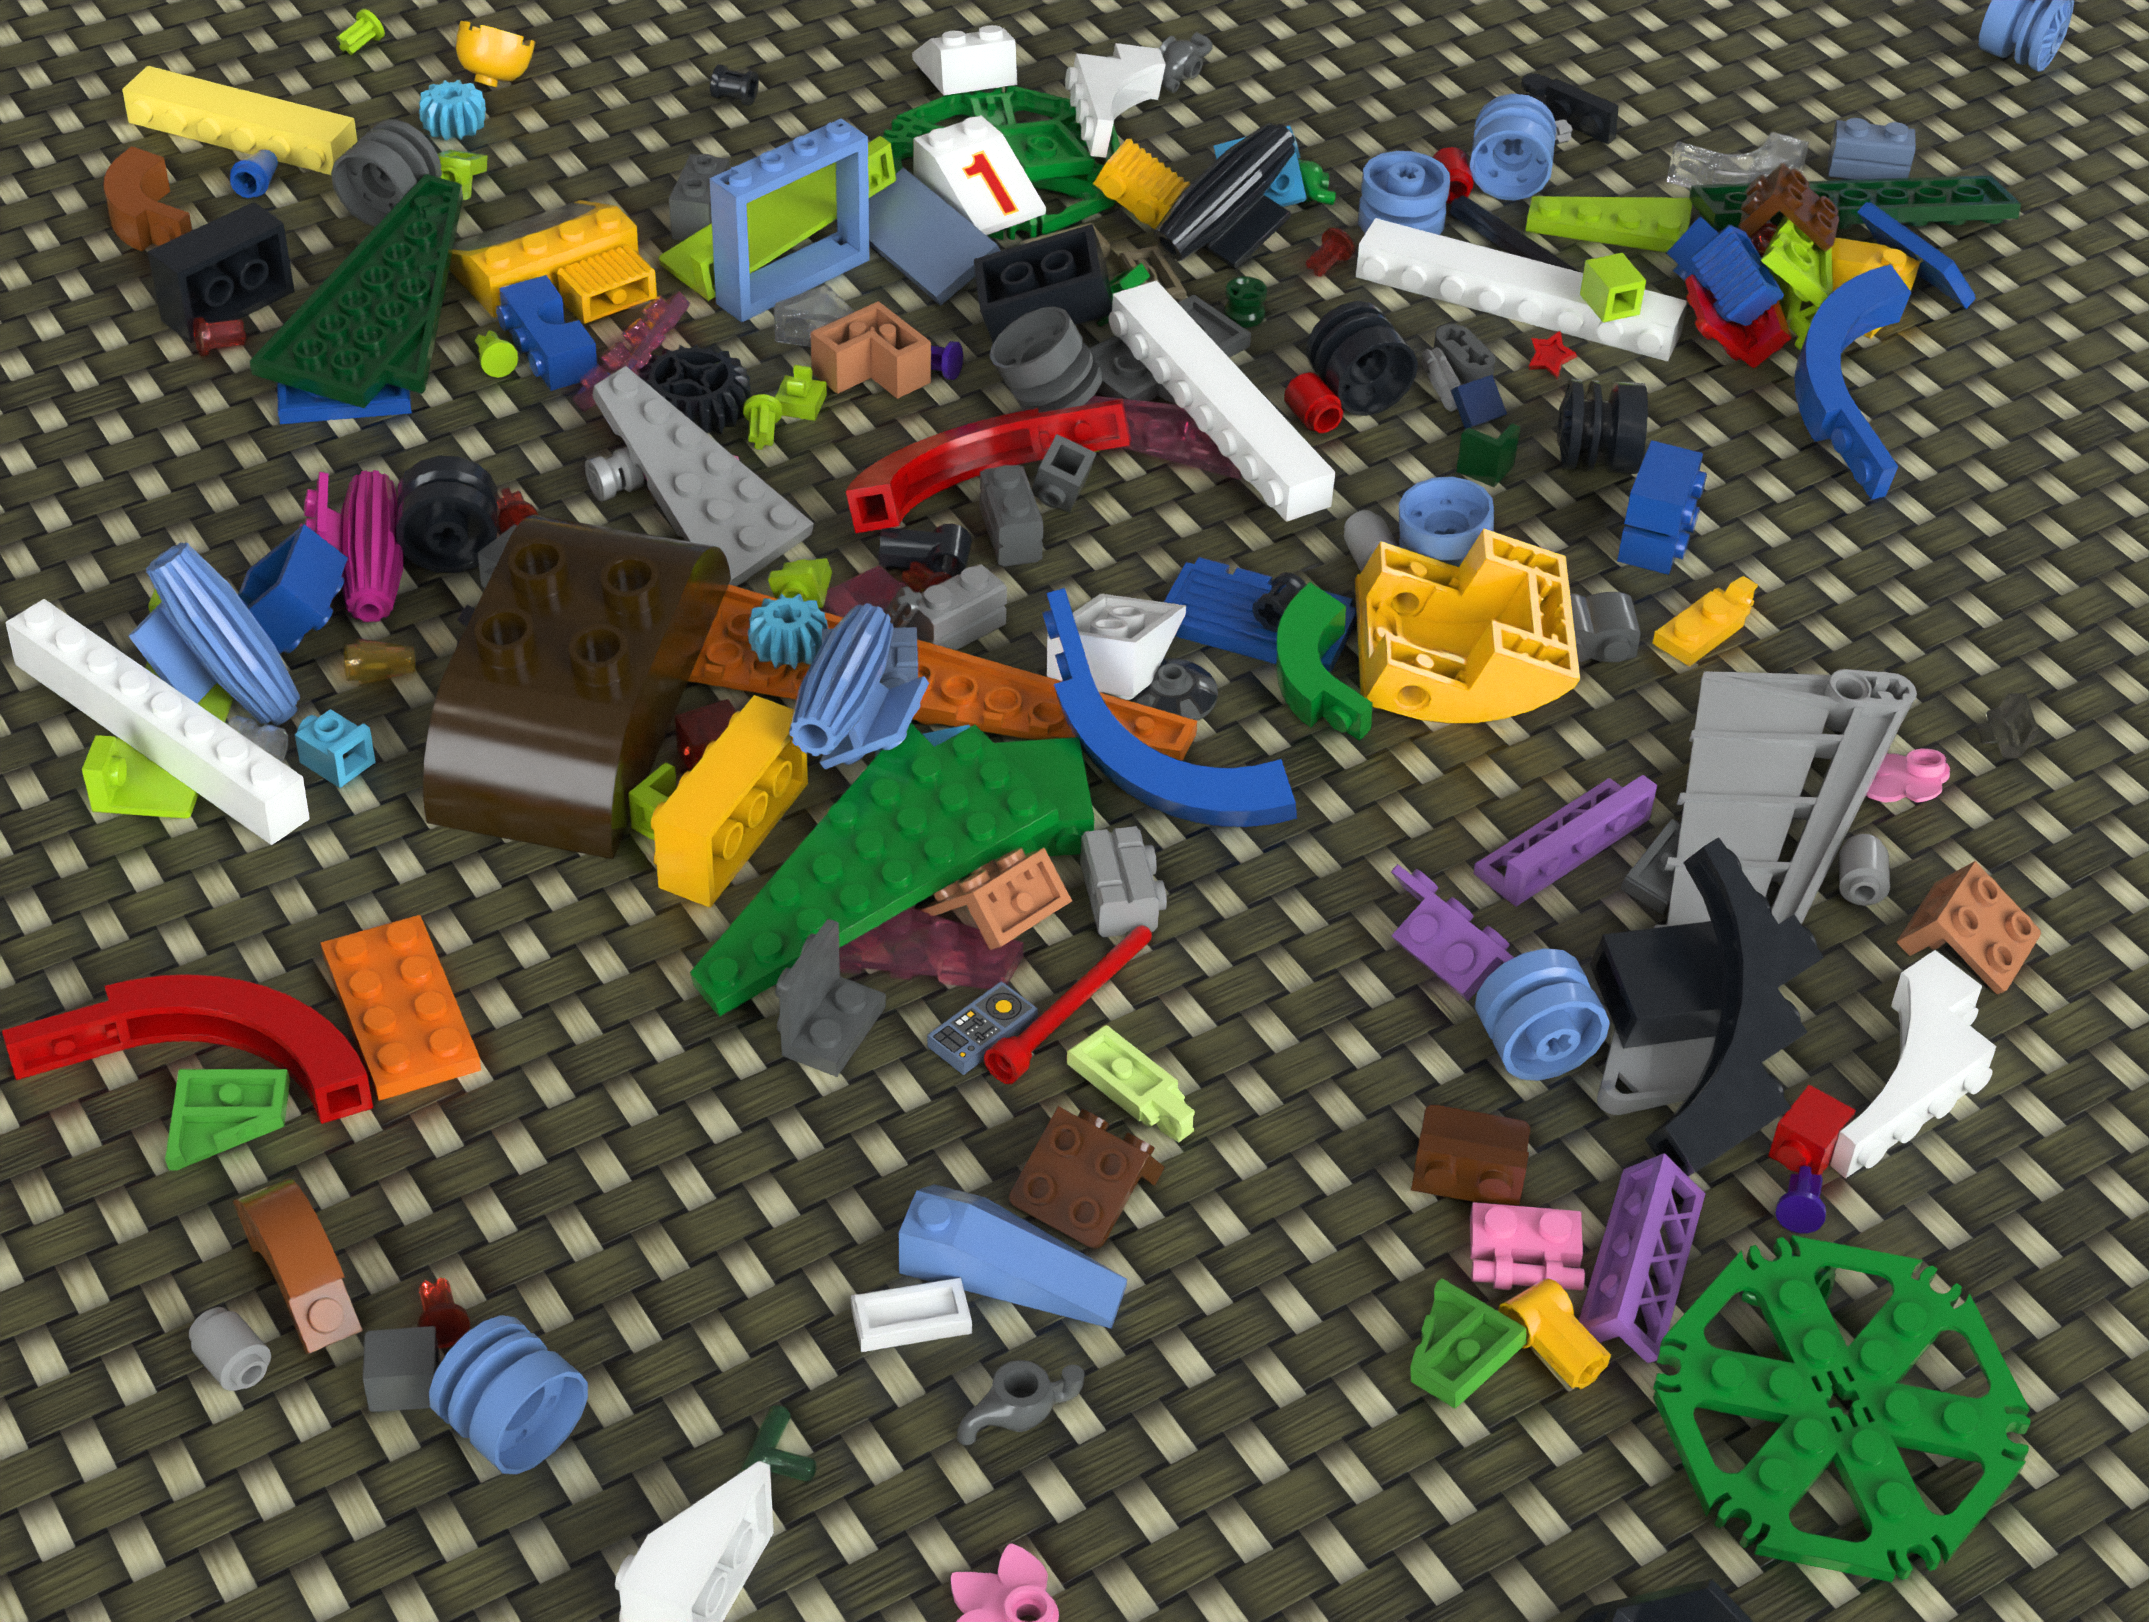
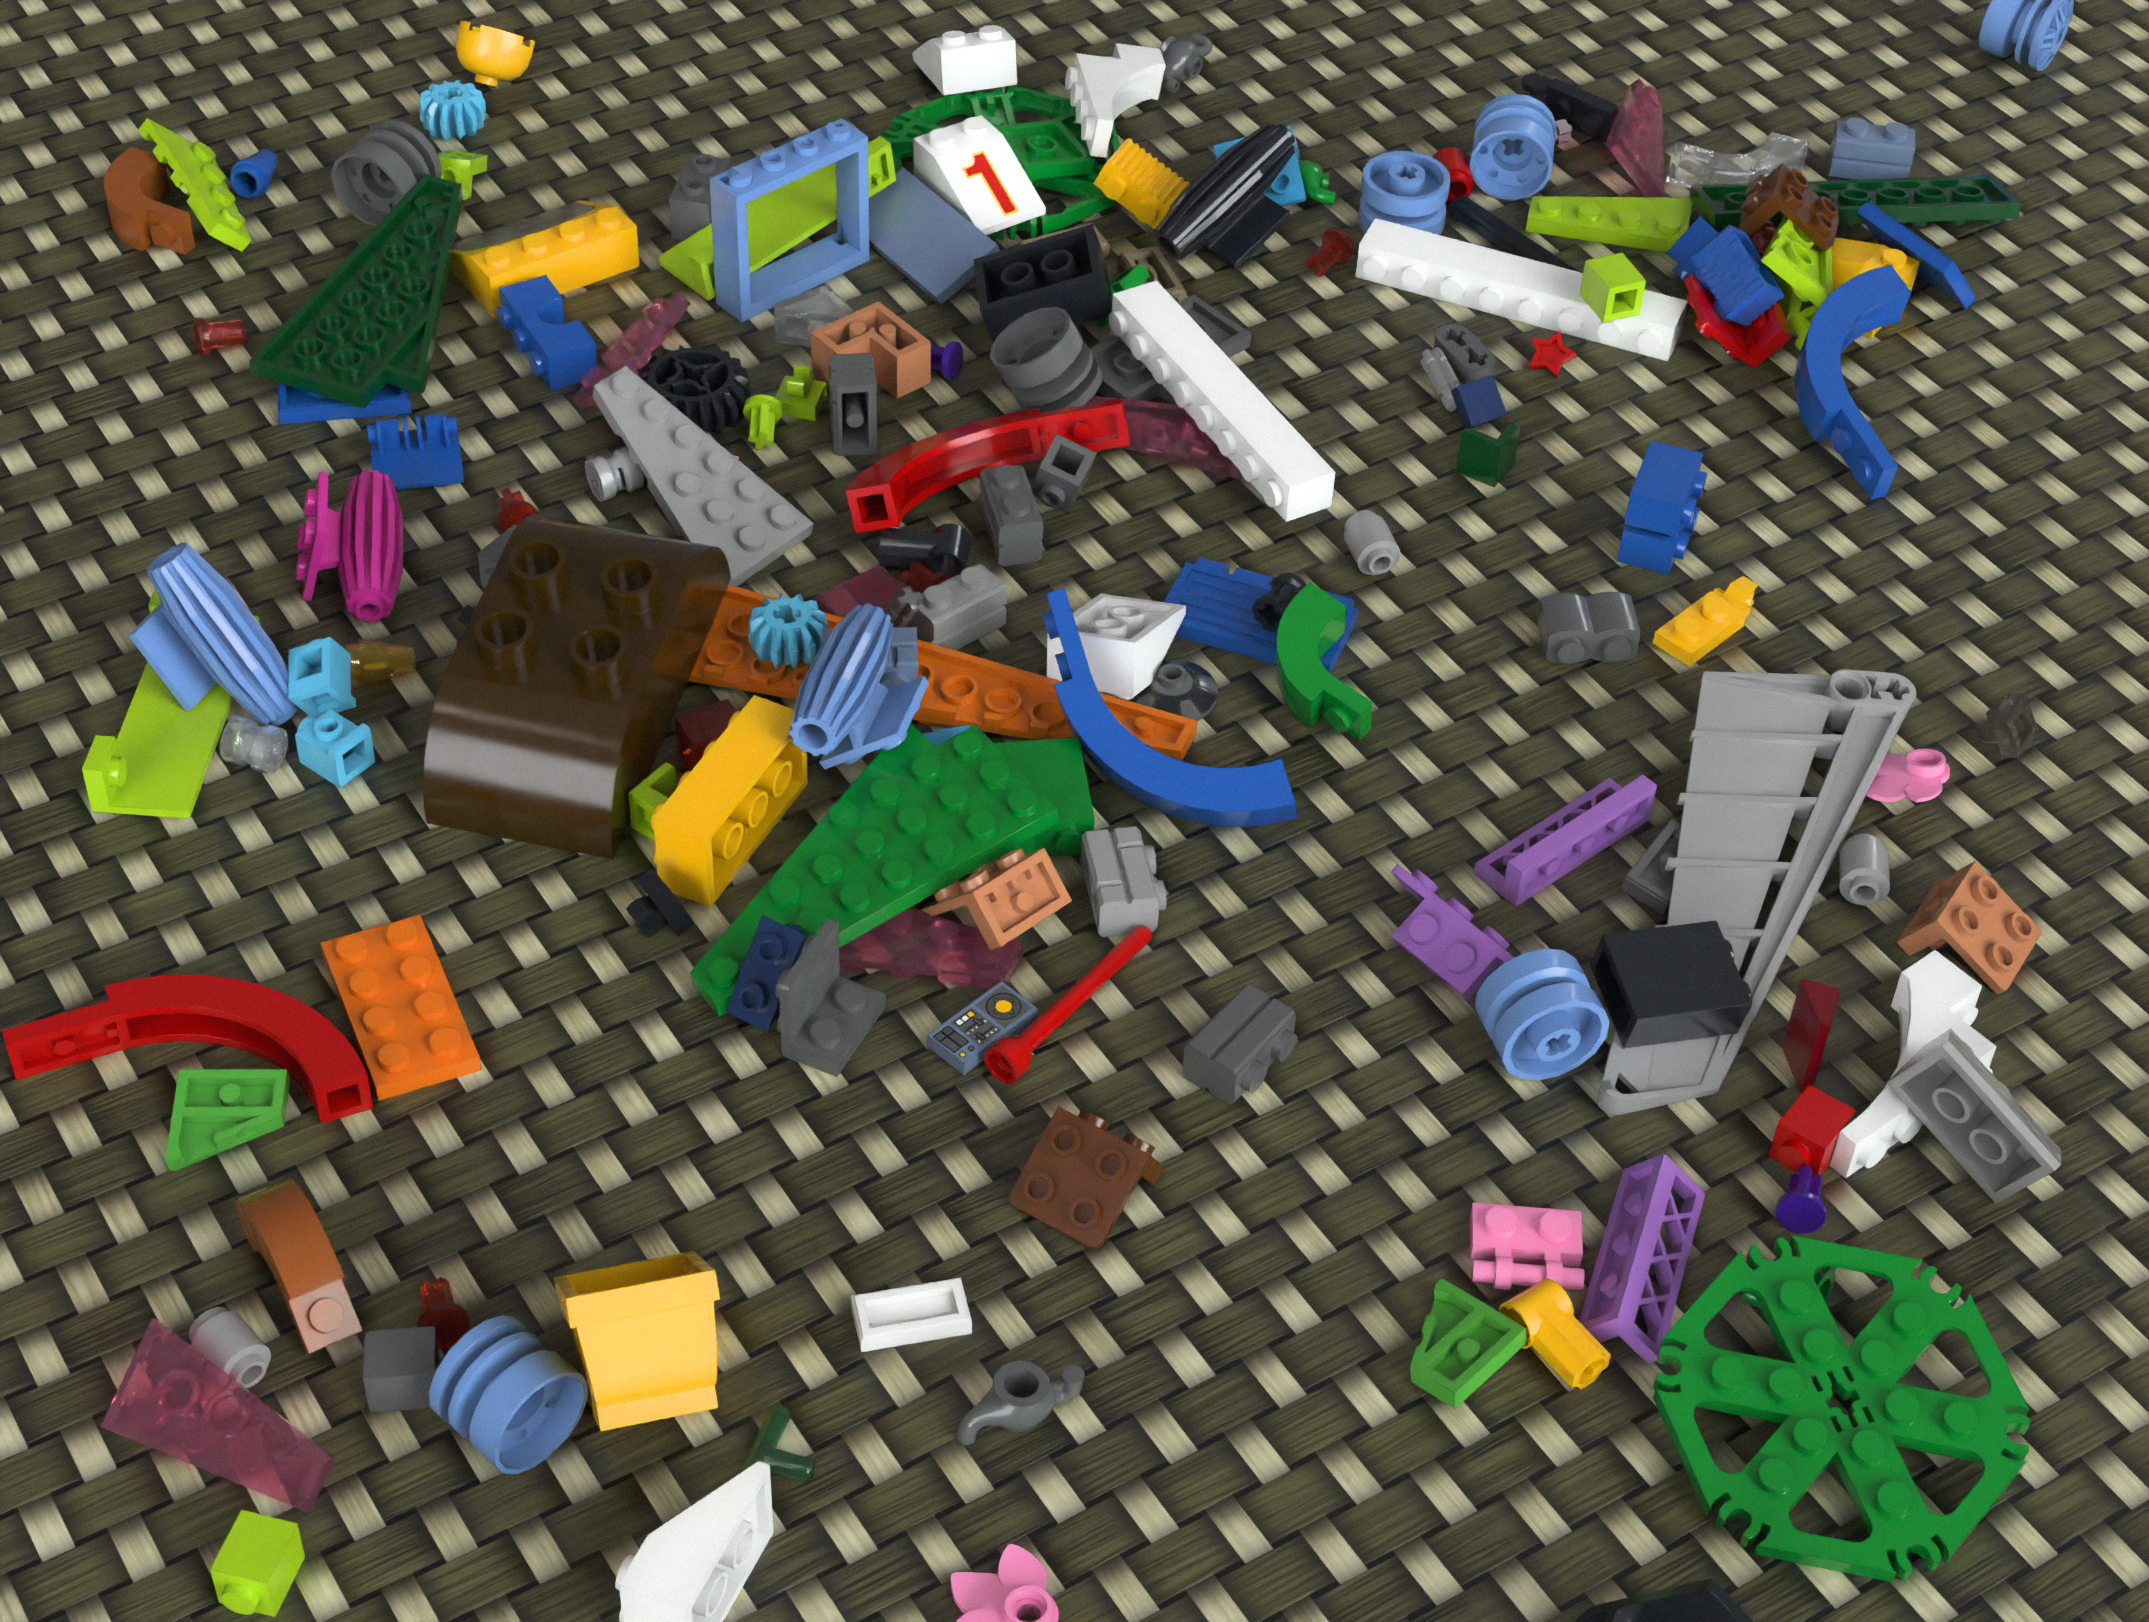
(159, 721): white brick -> none
(202, 181): none -> lime wing
(210, 1420): none -> clear pink wing
(222, 270): black brick -> none
(238, 119): light yellow brick -> none
(257, 1564): none -> lime brick
(294, 587): blue piece -> none
(320, 677): none -> medium azure brick
(361, 32): lime piece -> none
(419, 455): none -> blue hinge
(446, 513): black wheel -> none
(496, 356): lime piece -> none
(606, 284): yellow brick -> none
(645, 1337): none -> yellow container
(658, 907): none -> black tile
(734, 84): black bush -> none
(771, 951): none -> dark blue hinge
(802, 577): lime bracket -> none
(853, 404): none -> dark grey brick
(1003, 1257): medium blue wedge -> none
(1133, 1082): yellowish green hinge -> none
(1240, 1045): none -> dark grey brick
(1245, 301): dark green wheel -> none
(1313, 403): red brick -> none
(1361, 358): black wheel -> none
(1444, 518): medium blue wheel -> none
(1465, 637): yellow slope -> none
(1471, 1156): reddish brown bracket -> none
(1603, 426): black wheel -> none
(1638, 138): none -> clear pink wing
(1755, 1020): black arch -> none
(1809, 1030): none -> dark red slope
(1975, 1117): none -> light grey slope

